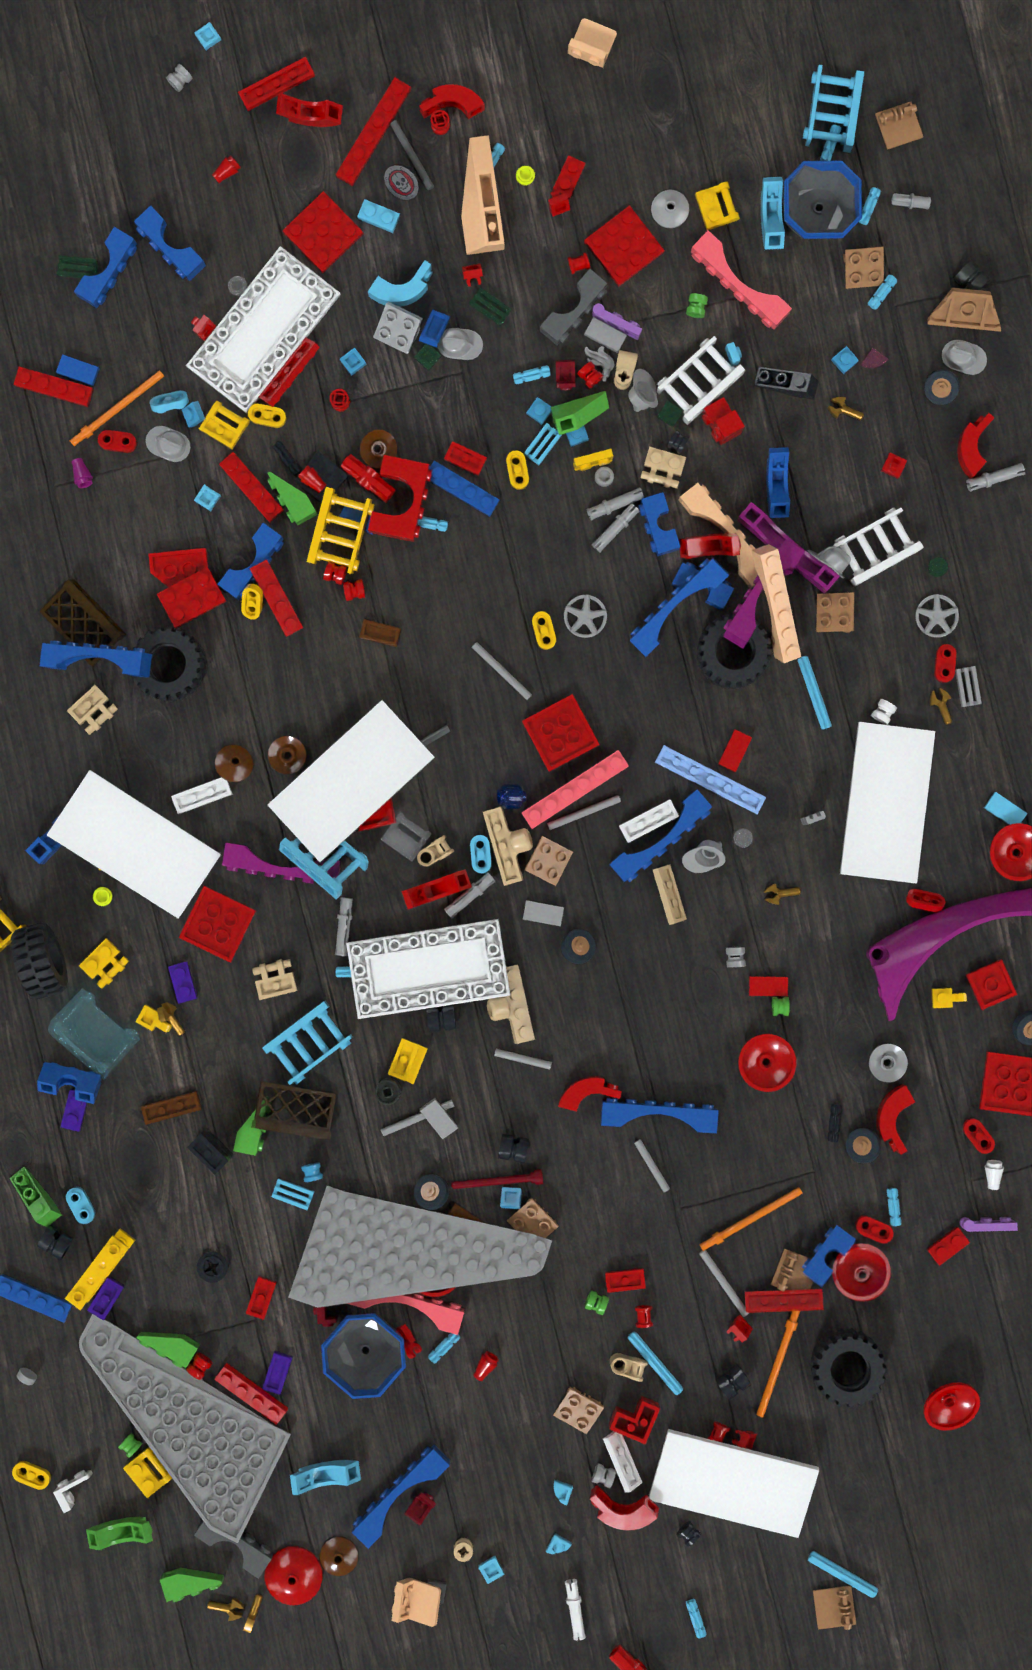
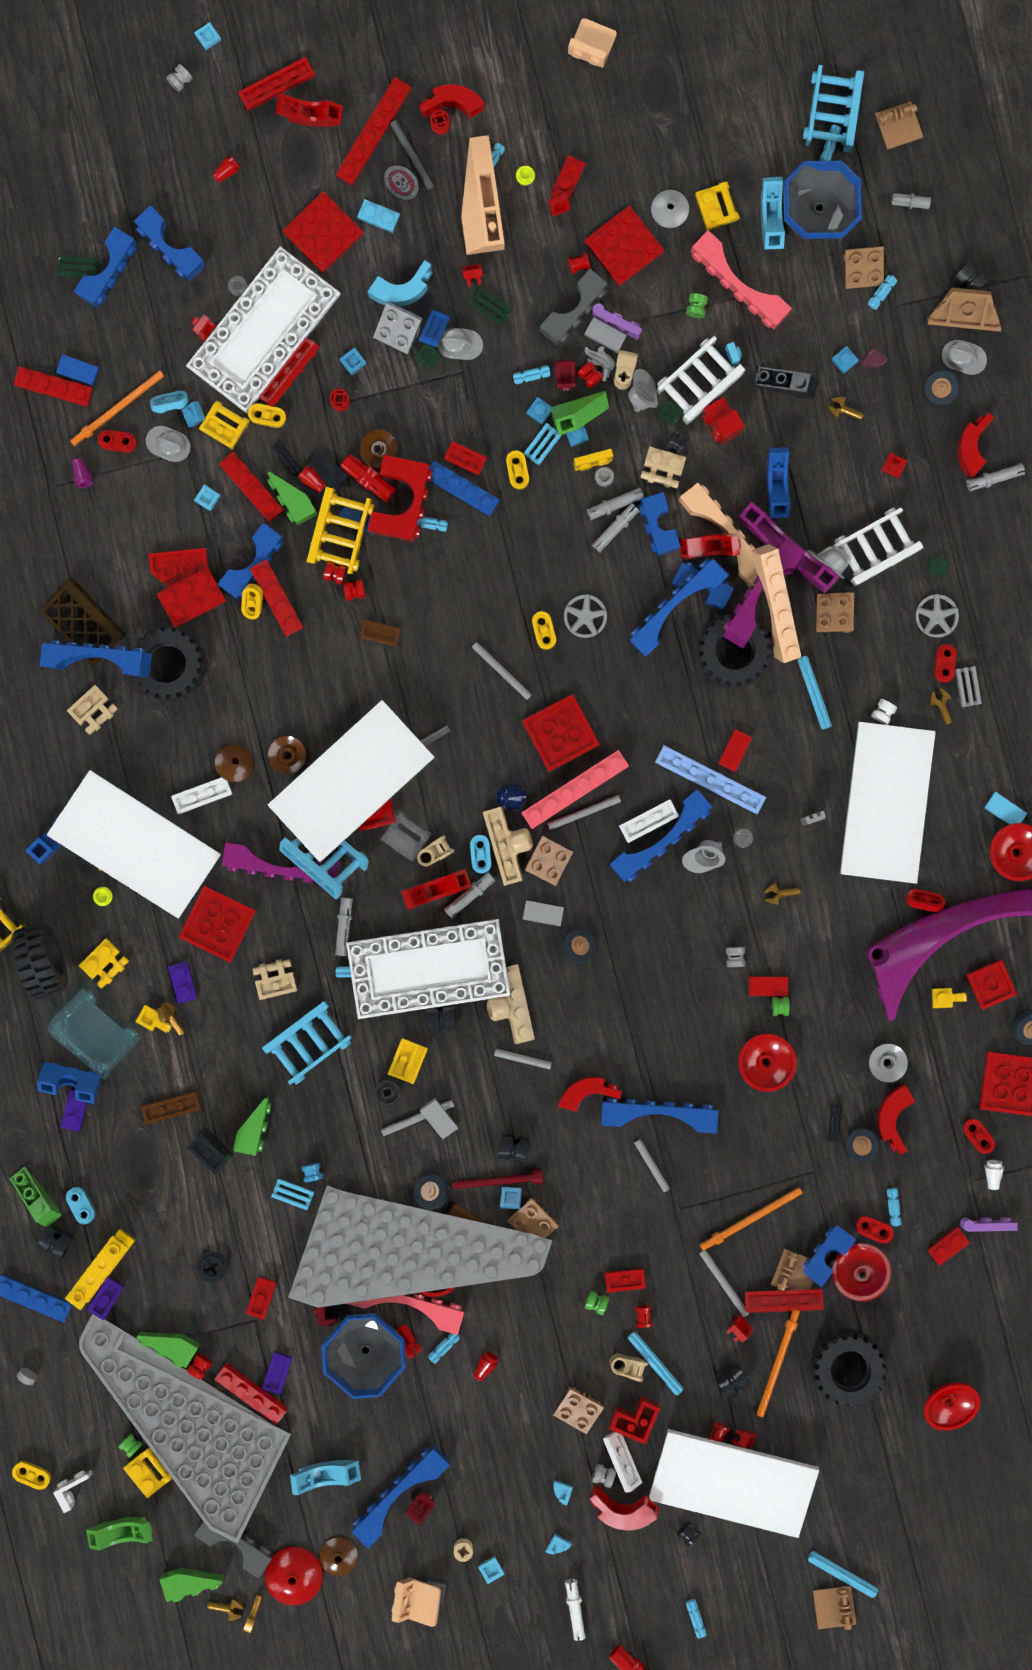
(291, 1127): dark brown fence -> none
(669, 894): tan plate -> none
(869, 205): medium azure axle -> none

